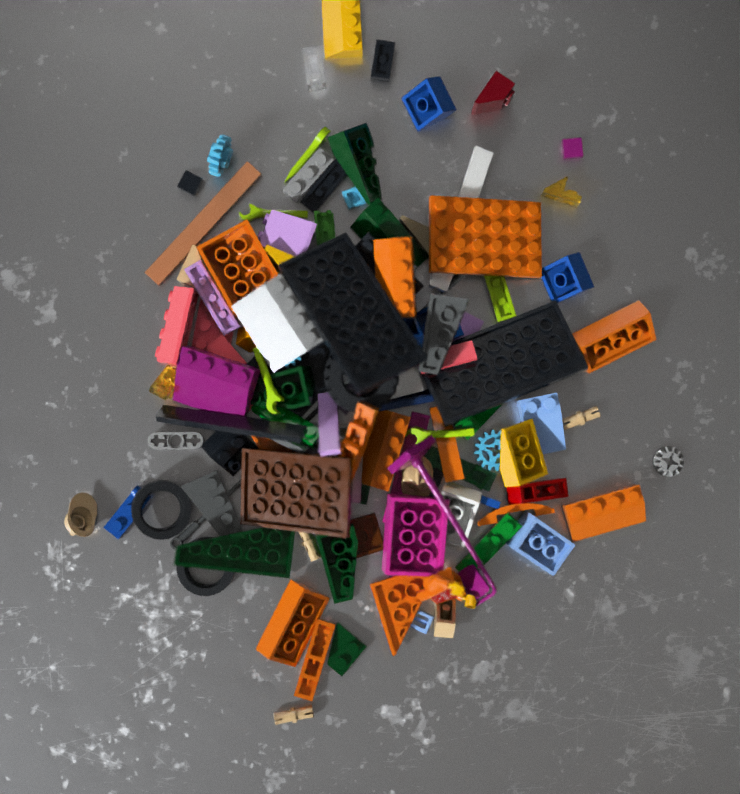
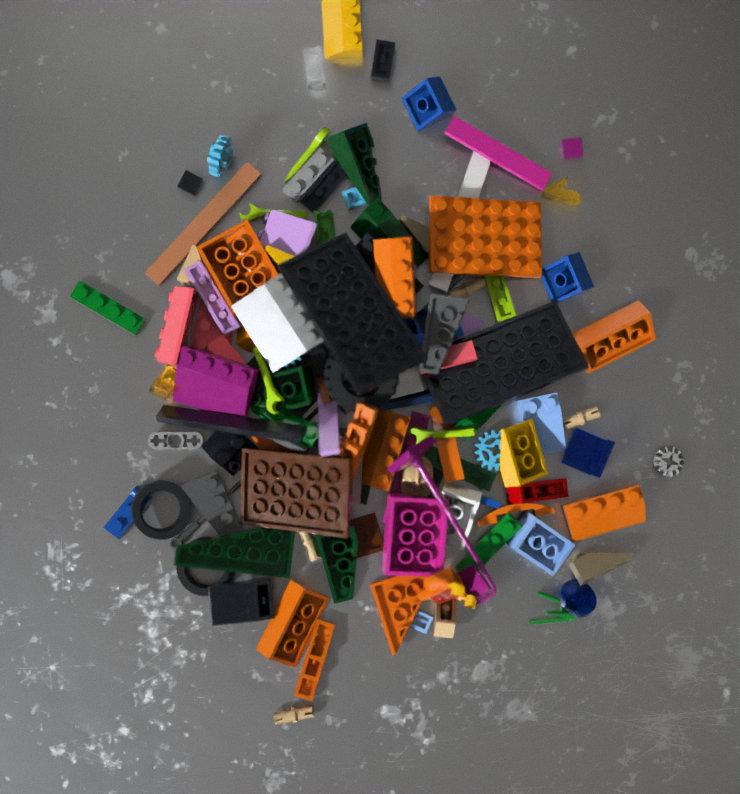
(81, 515): tan piece -> none
(107, 307): none -> green plate
(241, 601): none -> black slope
(323, 390): none -> reddish brown tile
(344, 649): dark green wing -> none
(467, 289): none -> tan pin
(494, 95): dark red slope -> none
(498, 153): none -> dark pink tile
(563, 614): none -> green plant
(577, 599): none -> clear blue tile
(587, 453): none -> clear blue bracket
(594, 565): none -> dark tan slope

